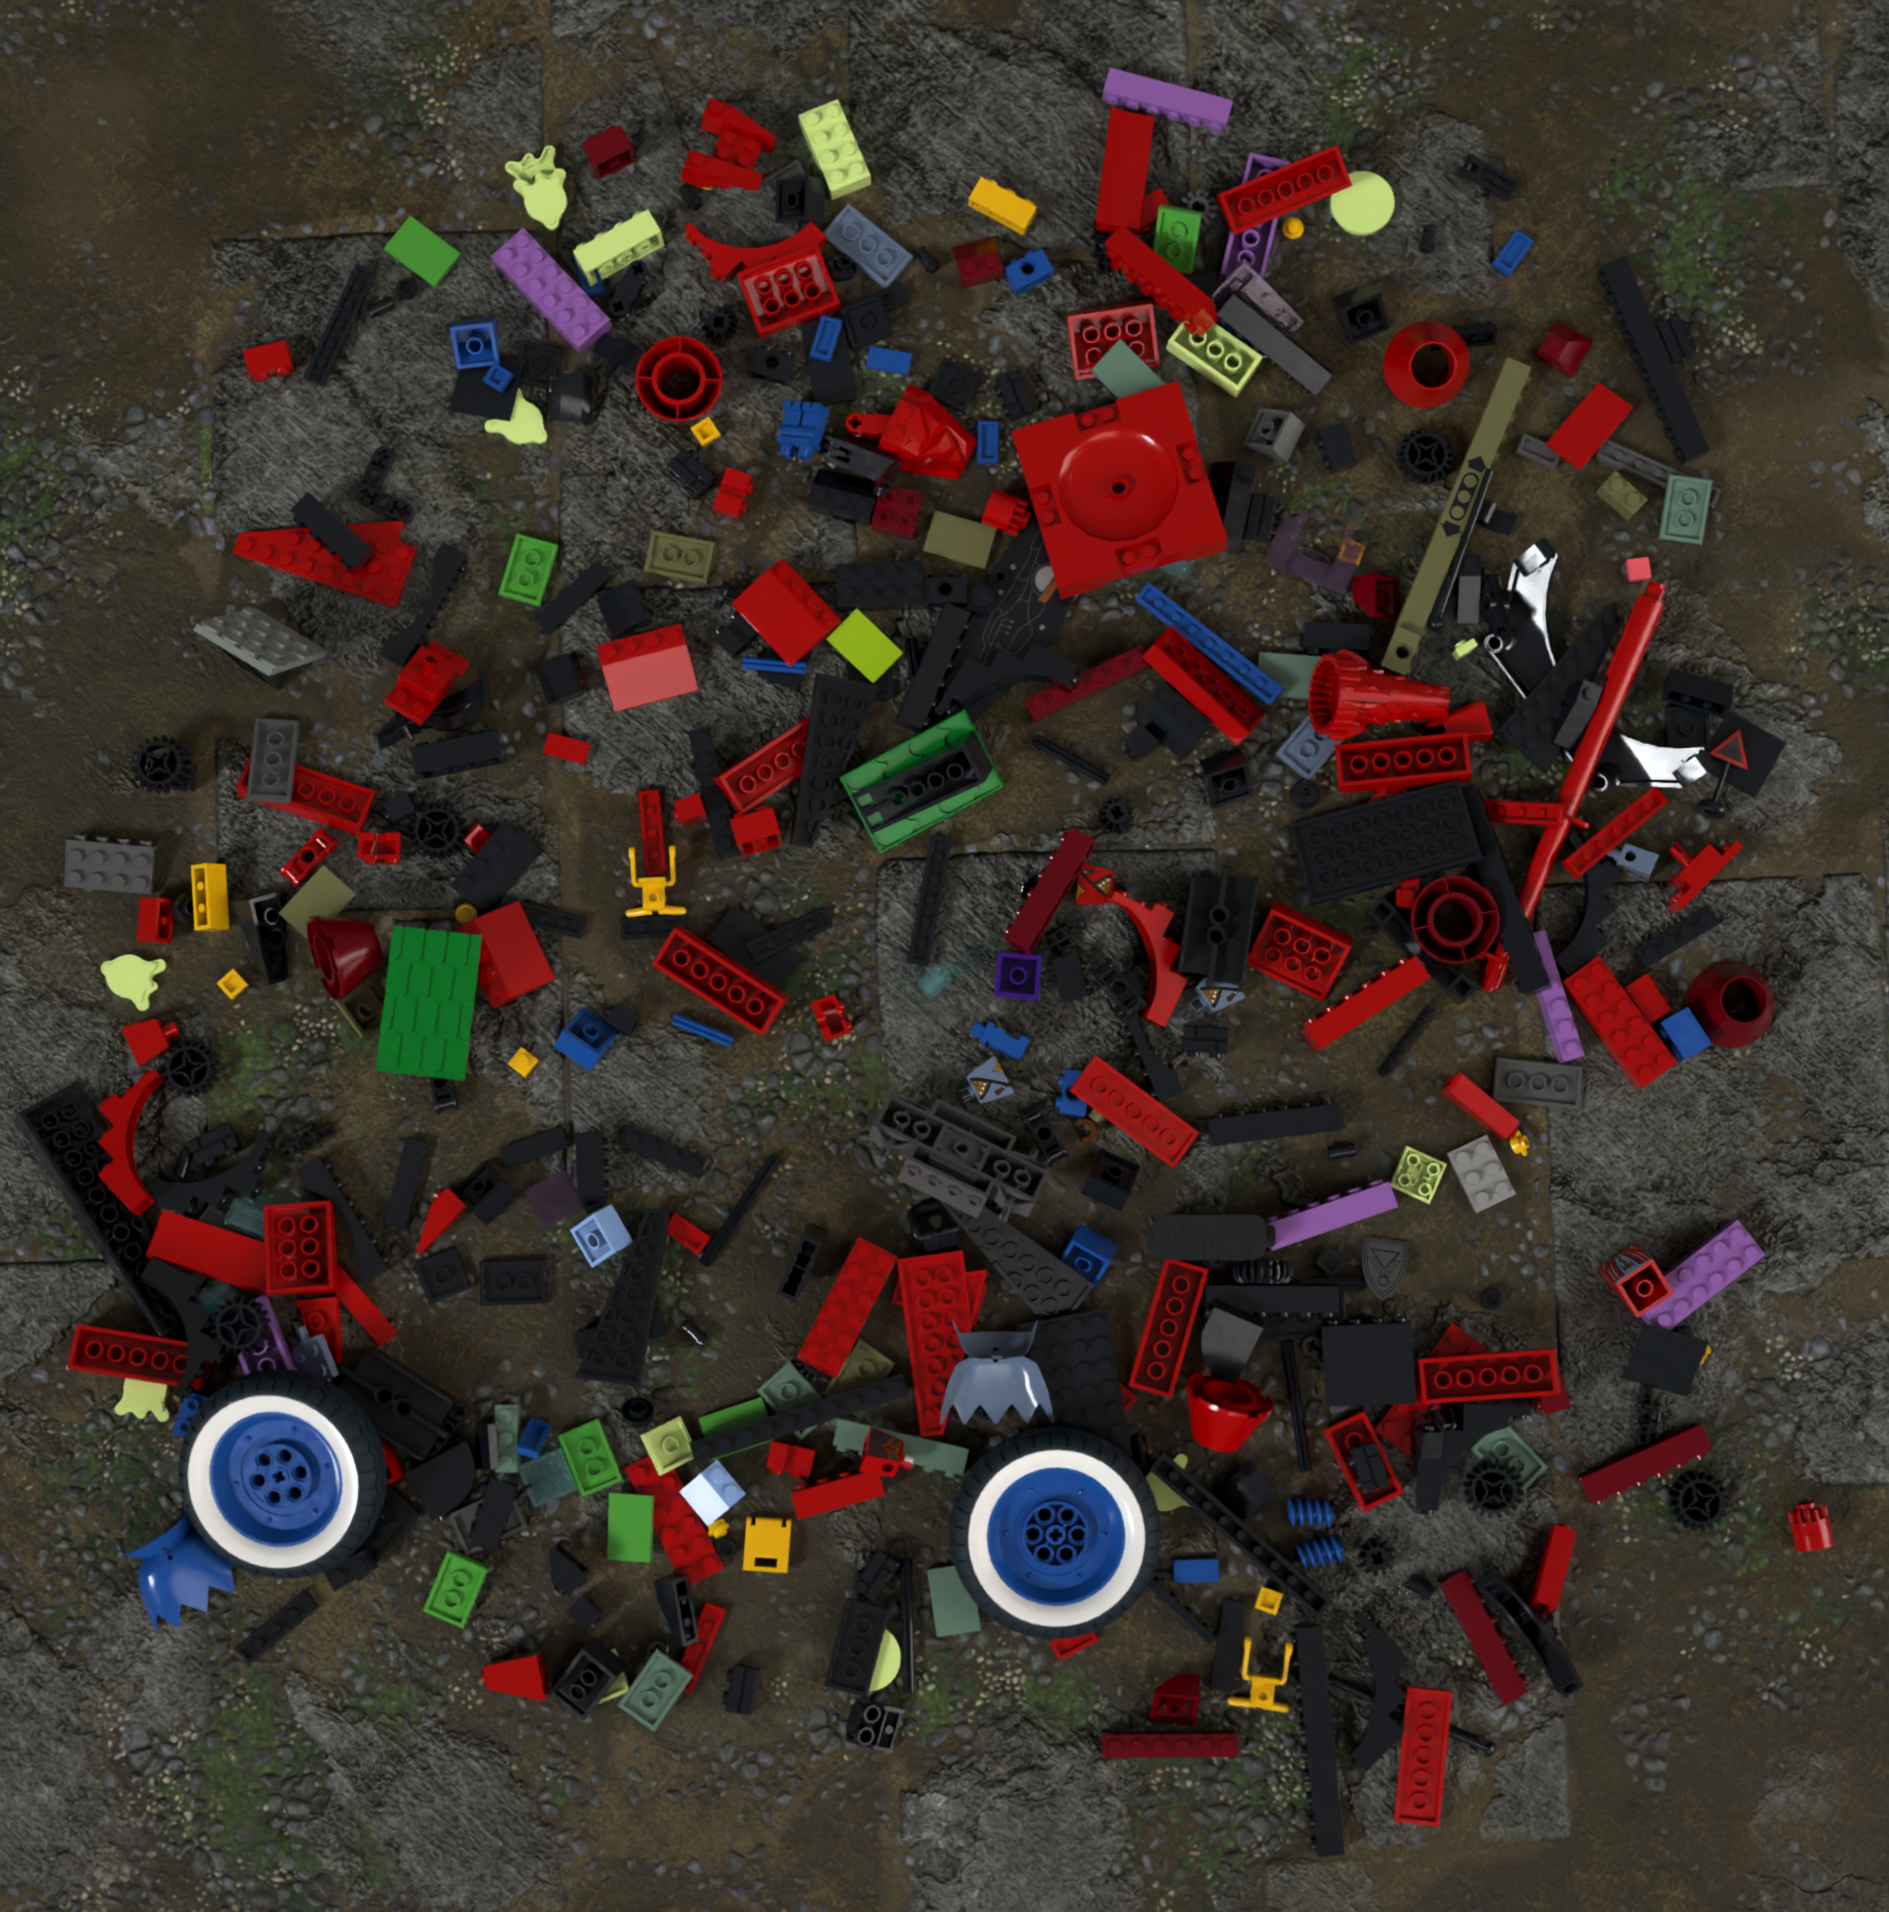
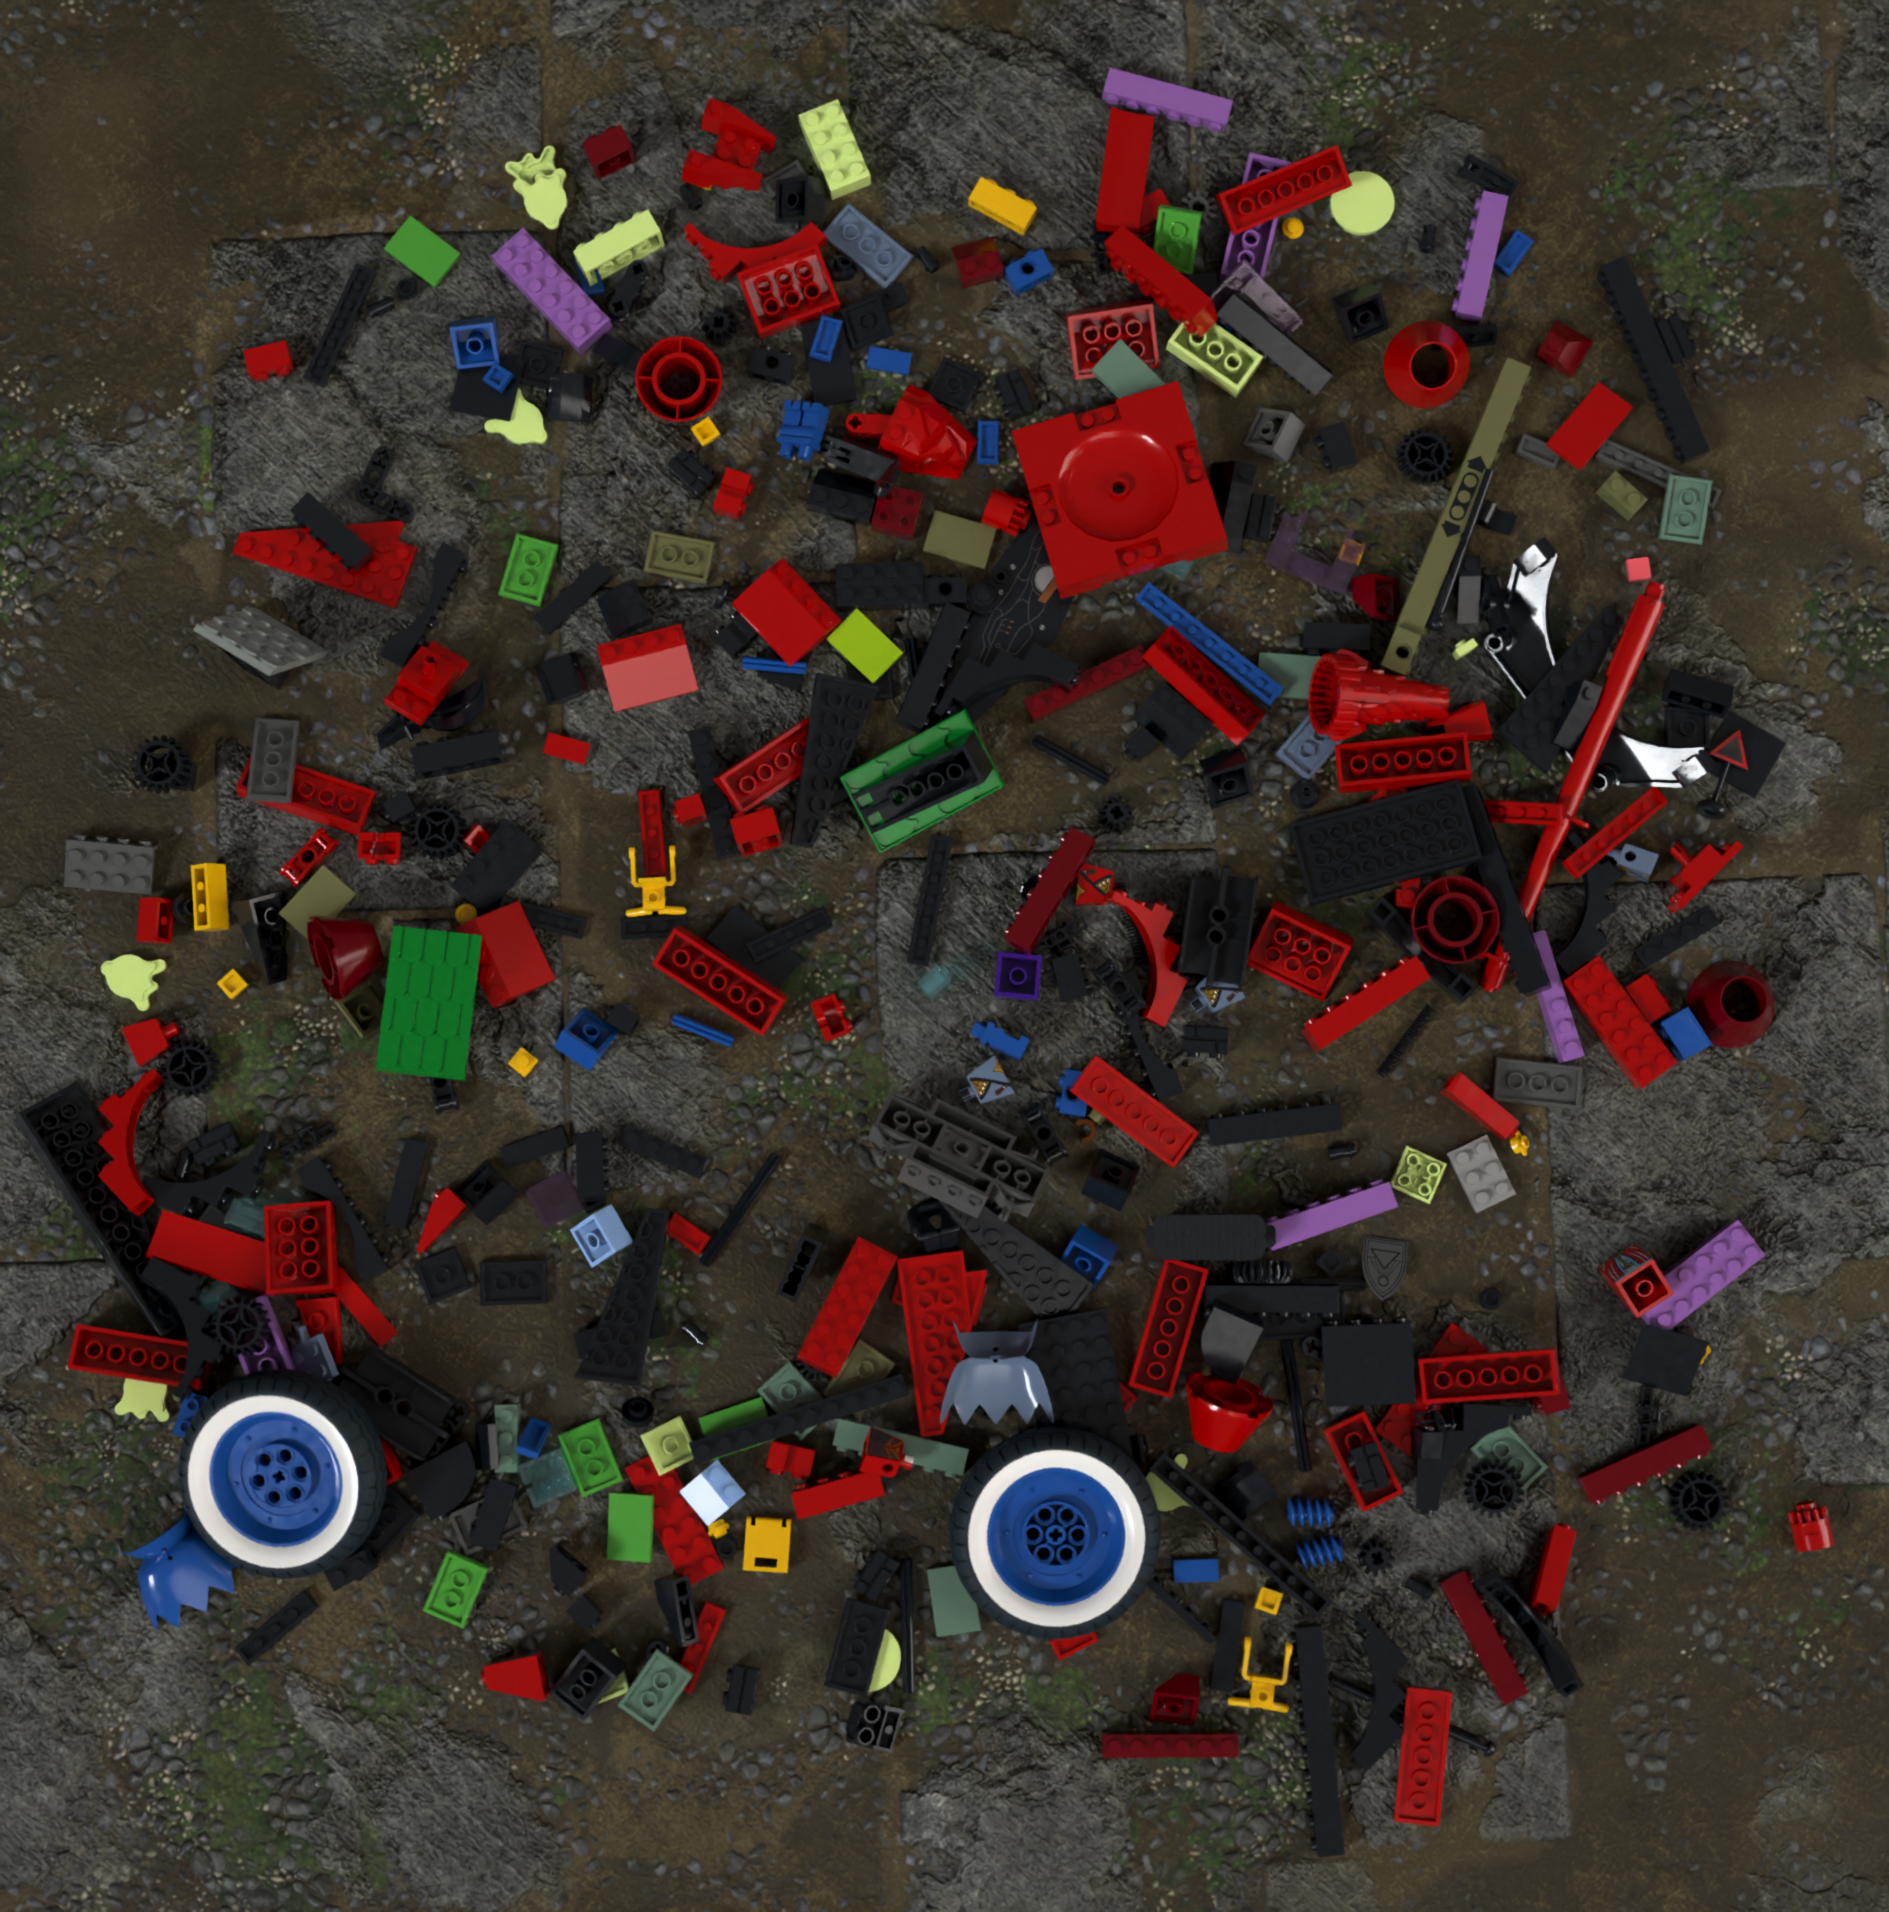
(1480, 257): none -> medium lavender brick

